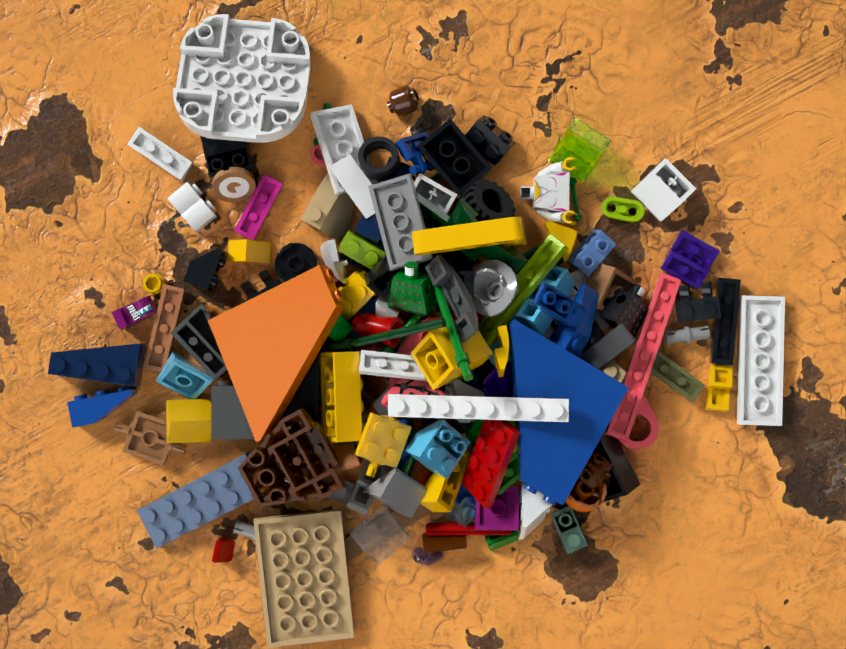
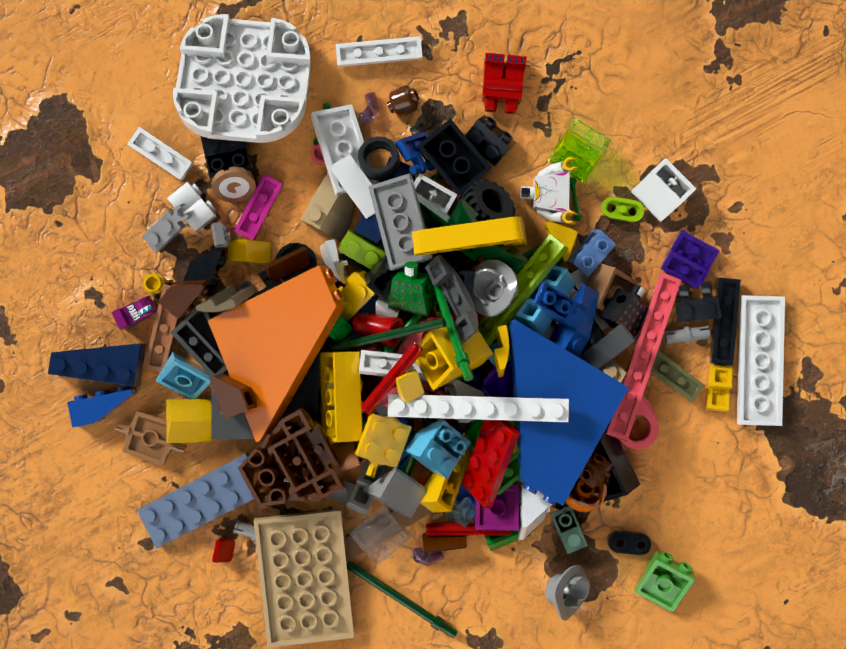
(166, 228): none -> light grey plate
(182, 295): none -> reddish brown slope
(220, 235): none -> light grey slope
(226, 299): none -> dark tan slope
(231, 395): none -> reddish brown slope
(287, 264): none -> reddish brown slope
(371, 110): none -> arm
(379, 51): none -> white plate
(389, 380): none -> red axle
(409, 386): none -> yellow slope
(435, 621): none -> dark green bar
(506, 89): none -> red hips
(568, 591): none -> light grey hat
(629, 543): none -> black plate
(665, 581): none -> bright green plate

